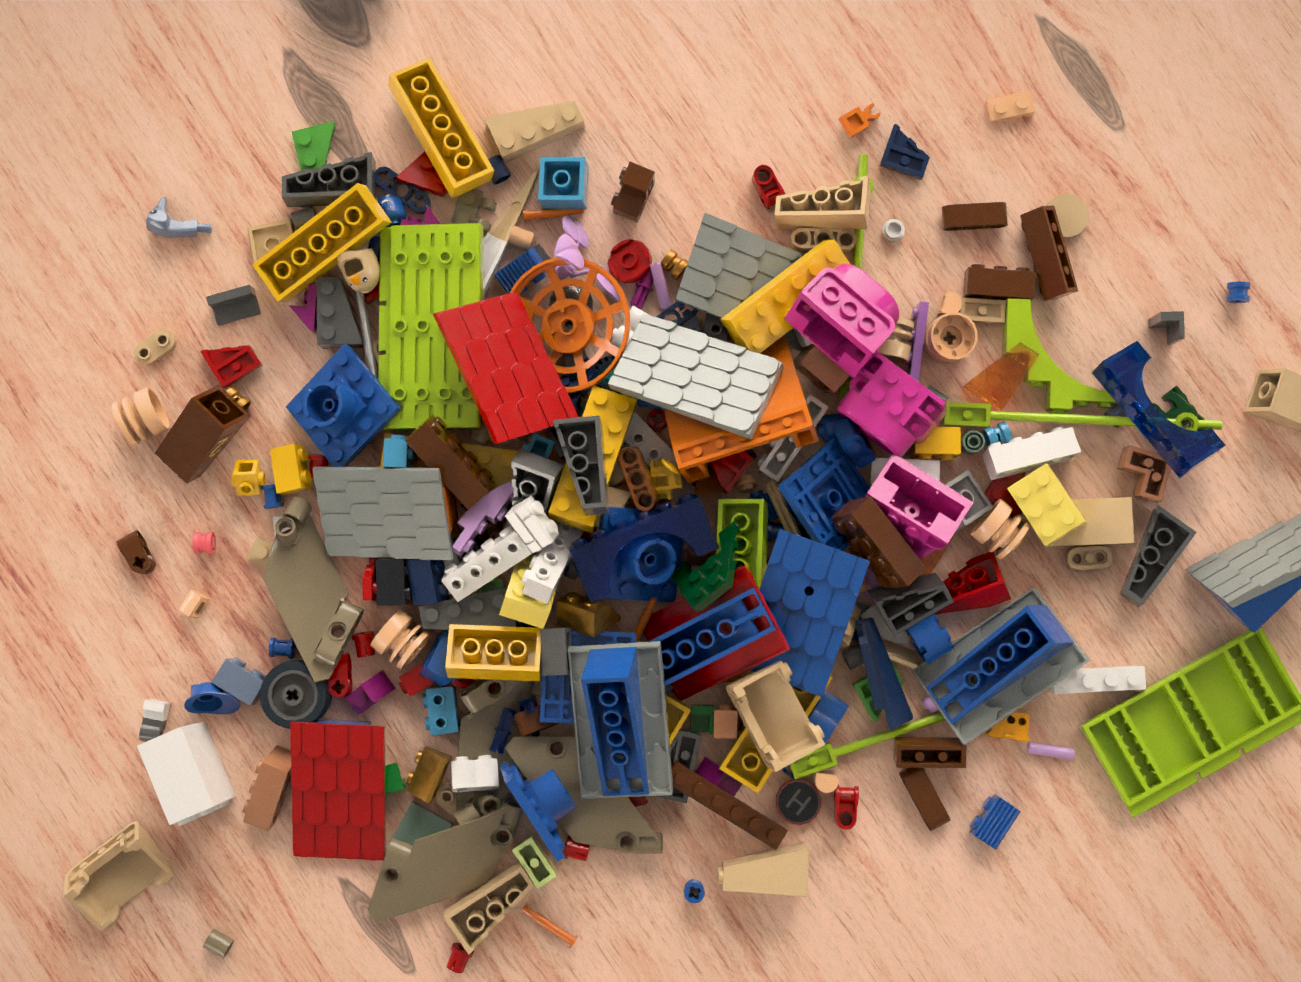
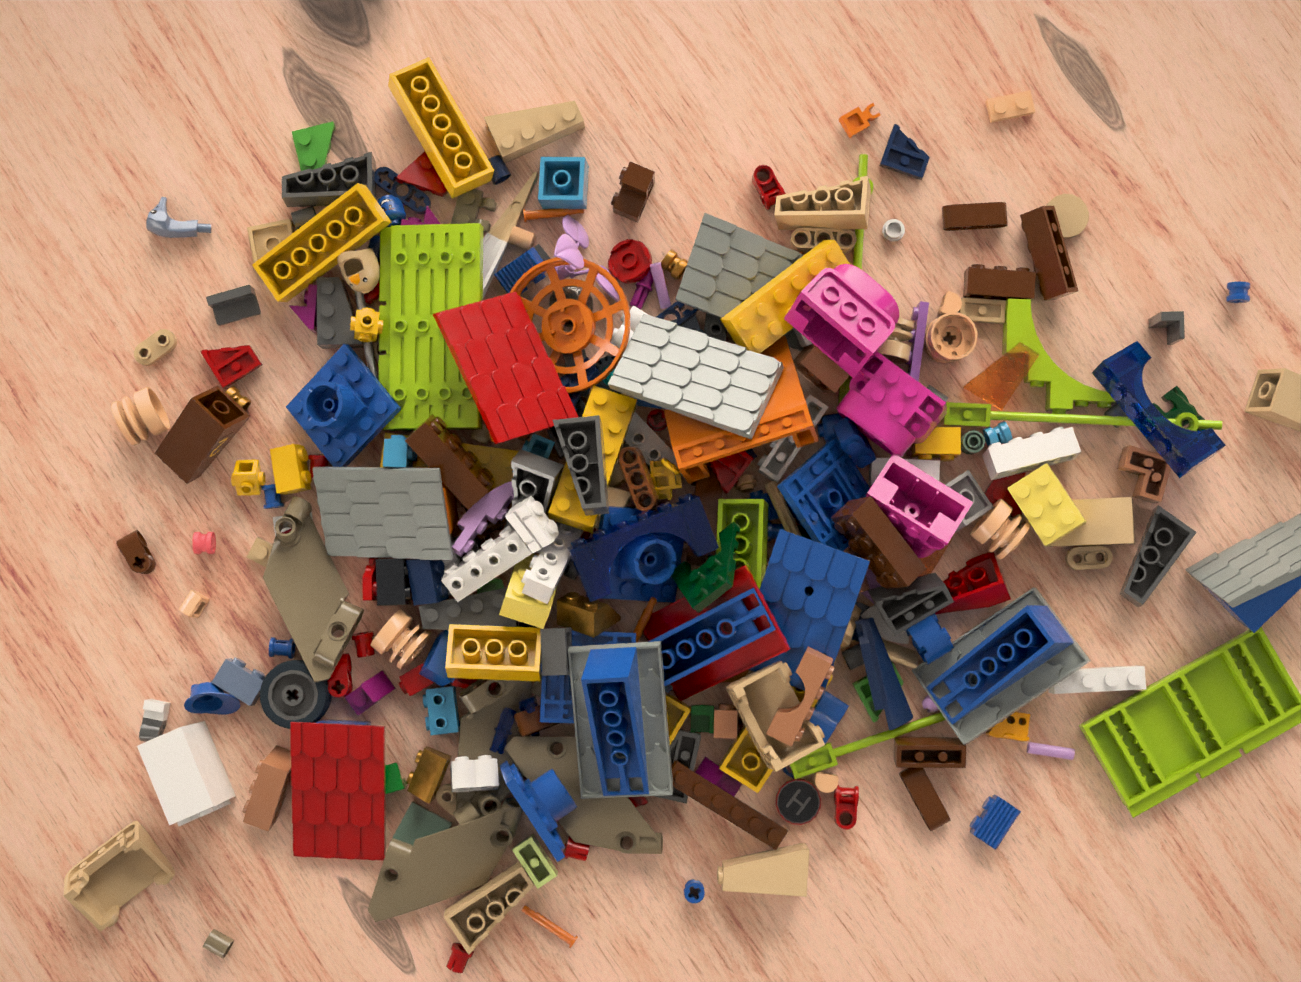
(365, 332): none -> yellow brick
(788, 721): none -> nougat arch

